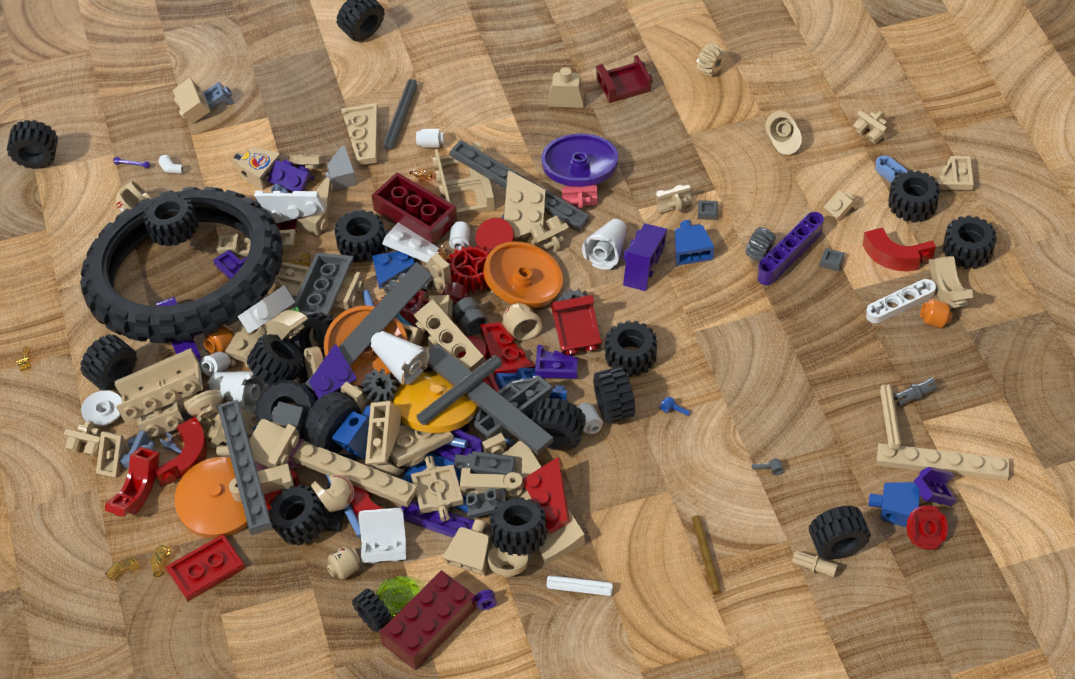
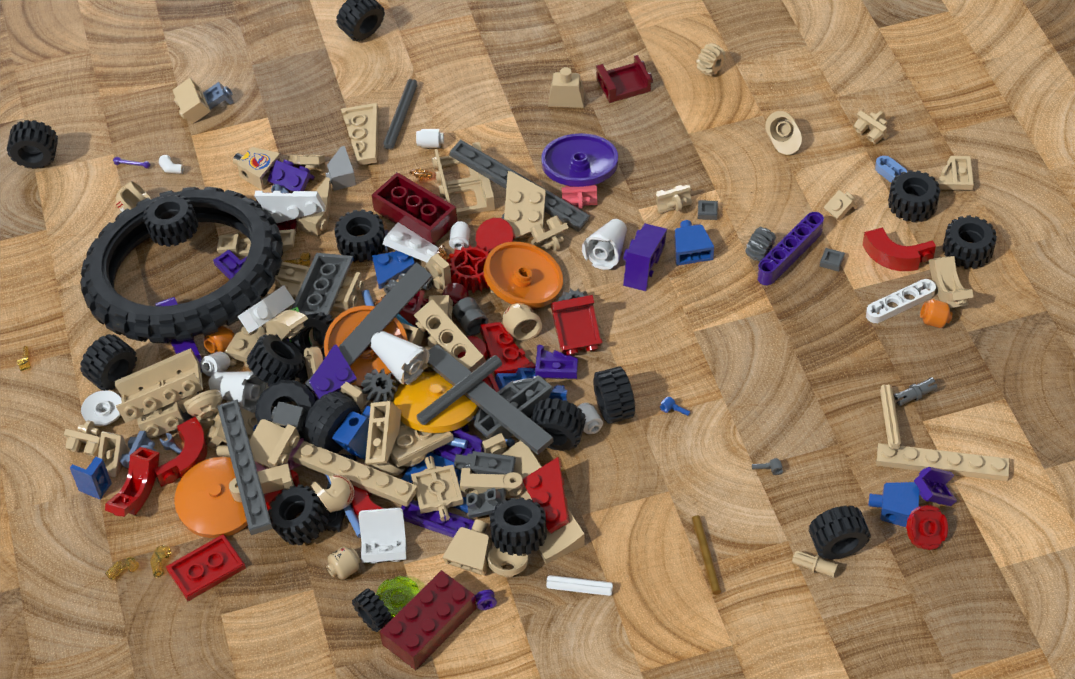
(93, 480): none -> blue panel
(631, 335): black tyre -> none

